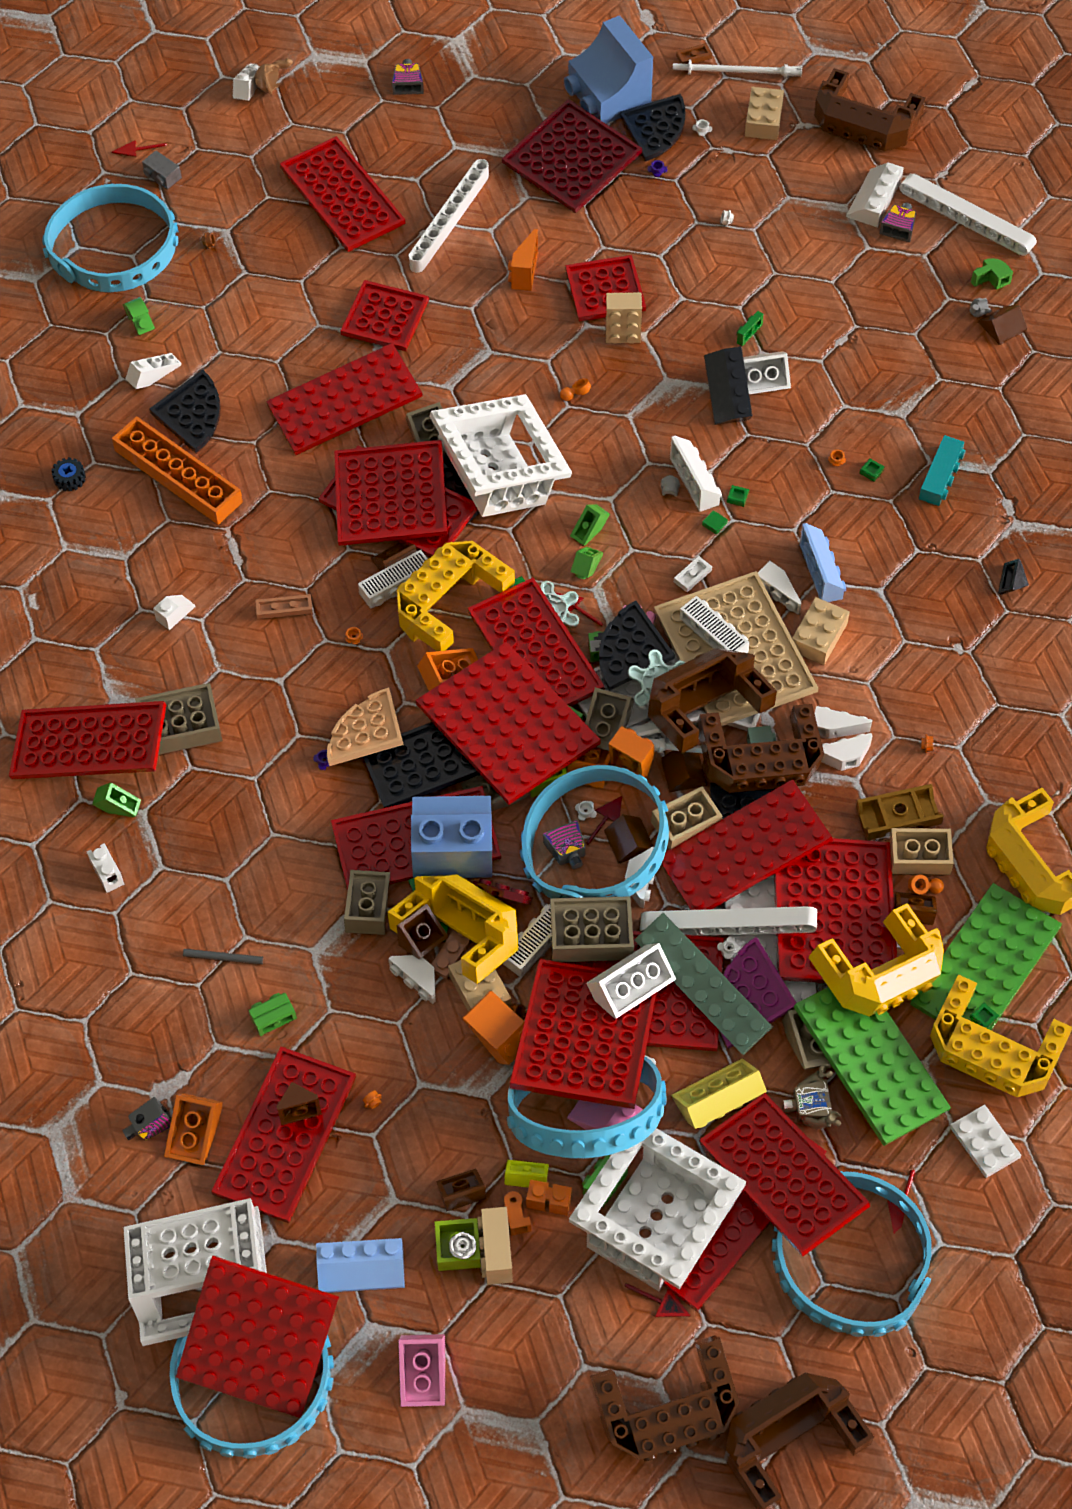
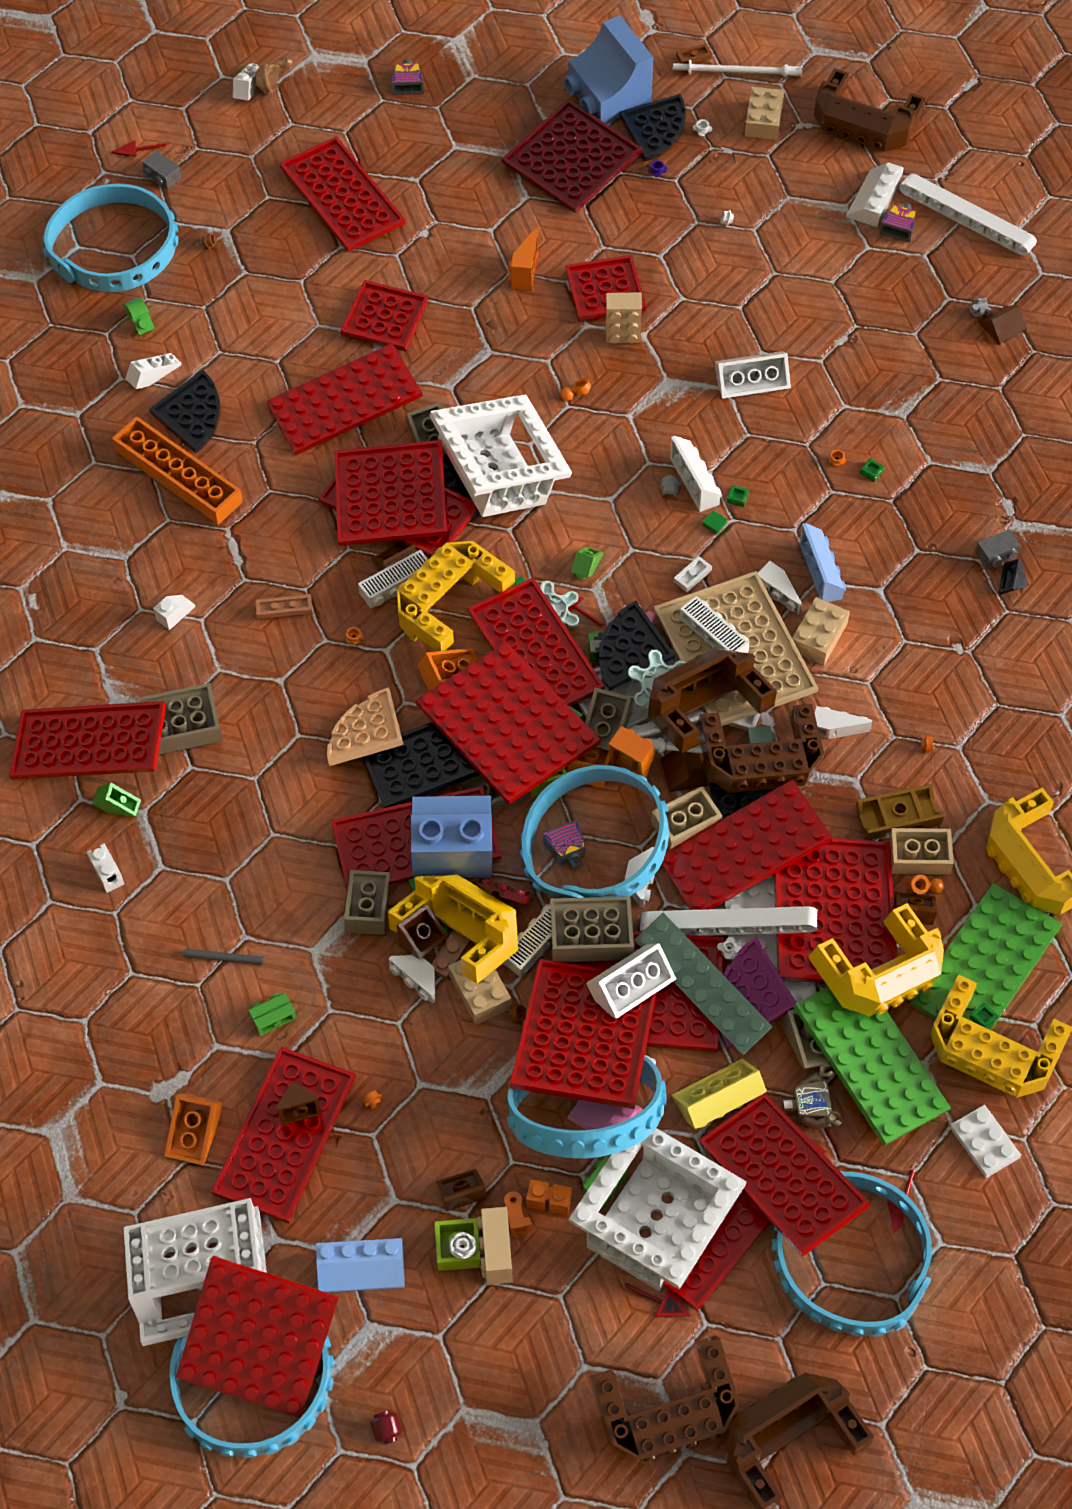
(68, 474): black wheel -> none
(148, 1120): dark grey torso -> none
(319, 759): dark purple plate -> none
(386, 1426): none -> dark red head
(422, 1370): bright pink slope -> none
(448, 215): white beam -> none
(496, 1027): orange slope -> none
(520, 1172): neon yellow slope -> none
(585, 805): white plate -> none
(589, 523): bright green slope -> none
(610, 811): dark red piece -> none
(627, 837): reddish brown slope -> none
(728, 385): black slope -> none
(748, 330): green plate -> none
(846, 752): white slope -> none
(941, 470): teal brick -> none
(994, 271): bright green brick -> none
(998, 549): none -> flat silver brick

